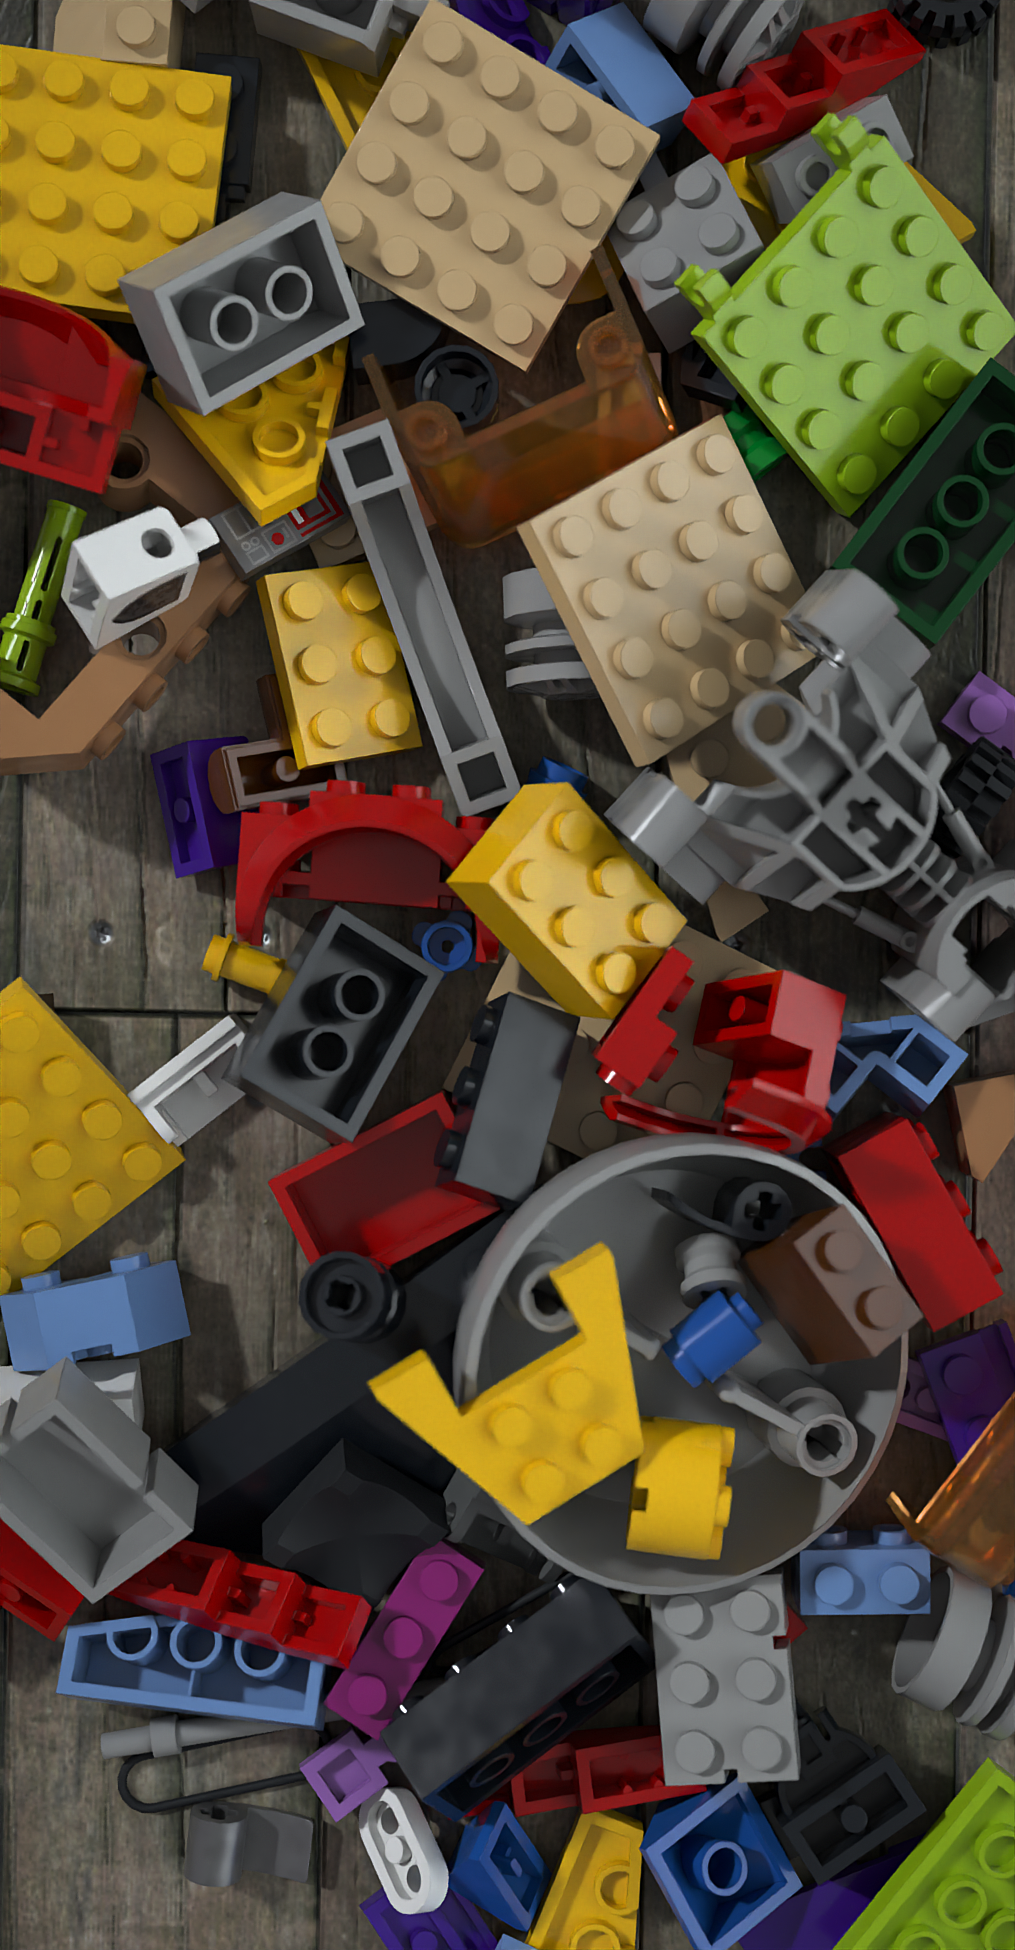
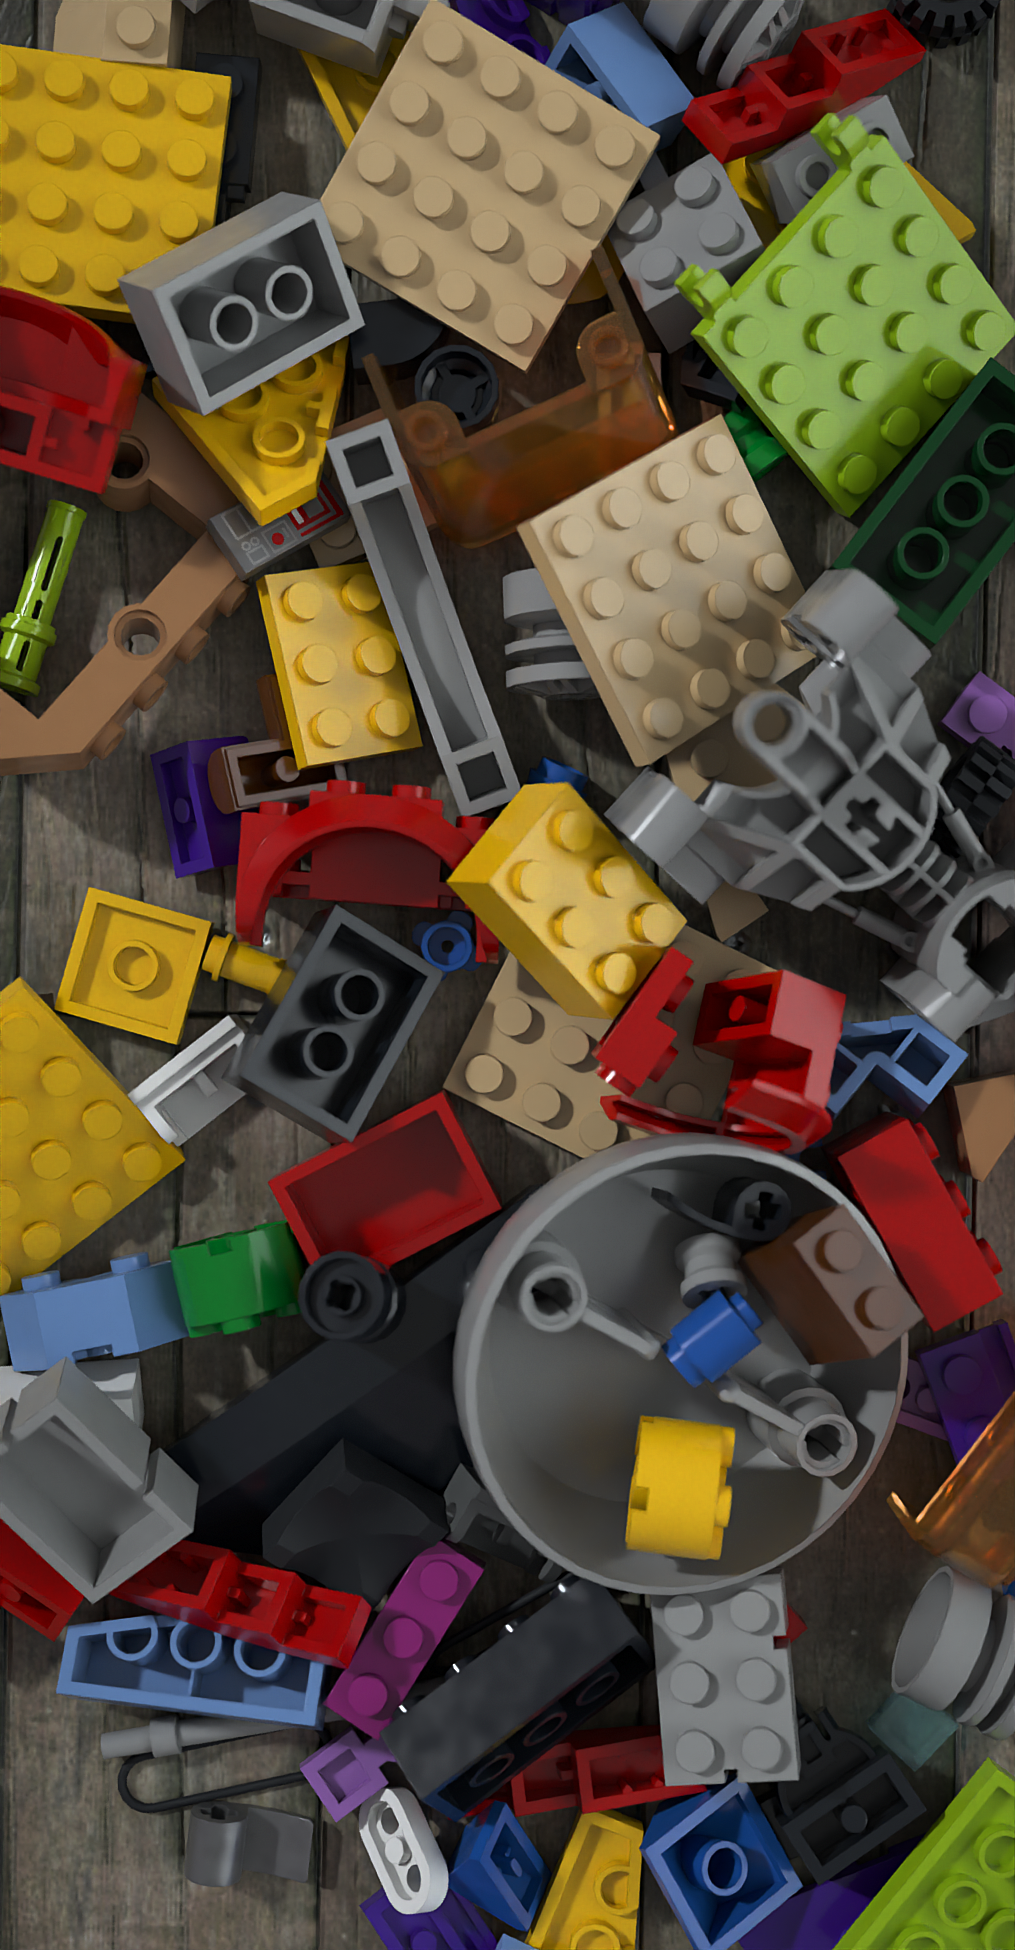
(134, 572): white torso -> none
(134, 966): none -> yellow plate
(238, 1278): none -> green brick
(506, 1101): black brick -> none
(549, 1423): yellow wing -> none
(862, 1573): medium blue brick -> none
(911, 1729): none -> clear light blue tile

